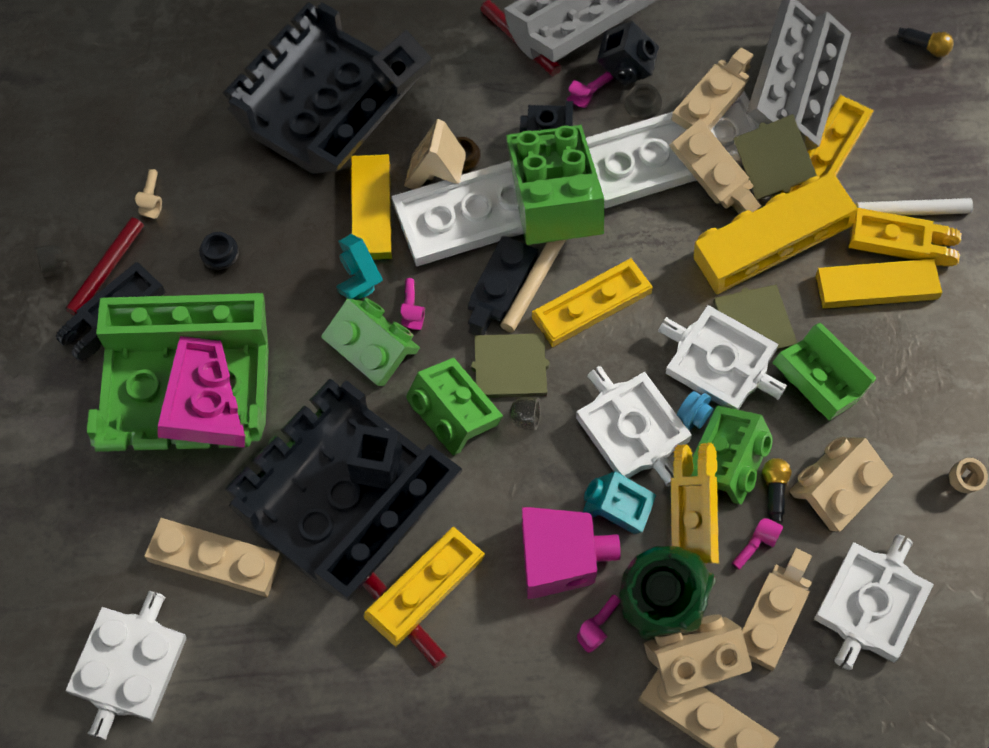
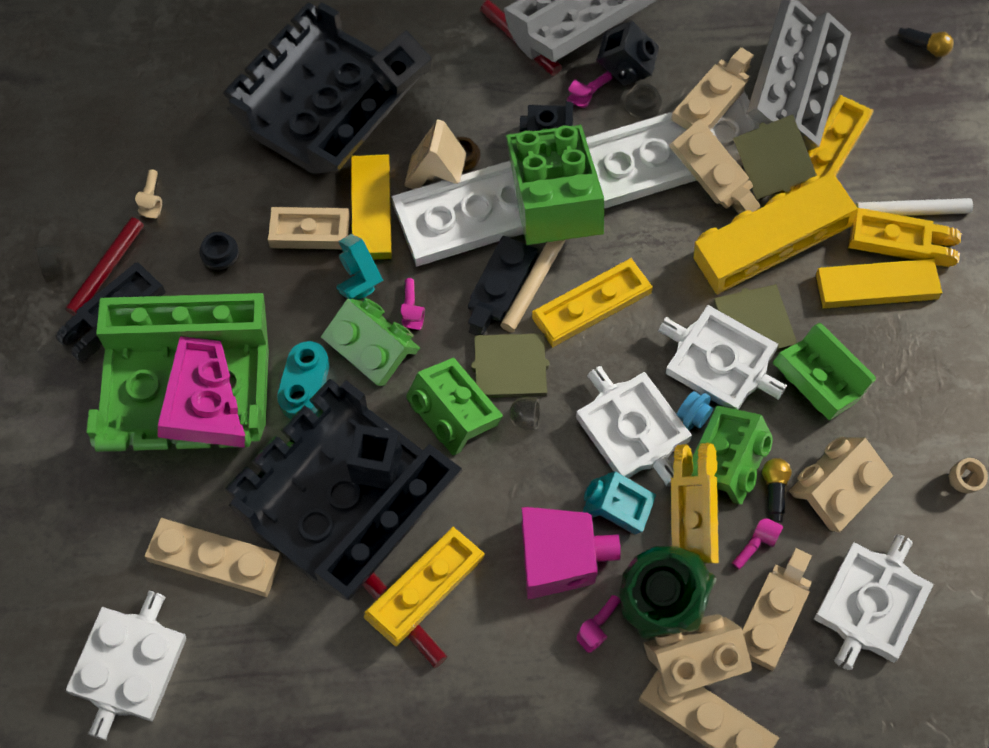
(302, 377): none -> teal plate
(308, 227): none -> tan plate

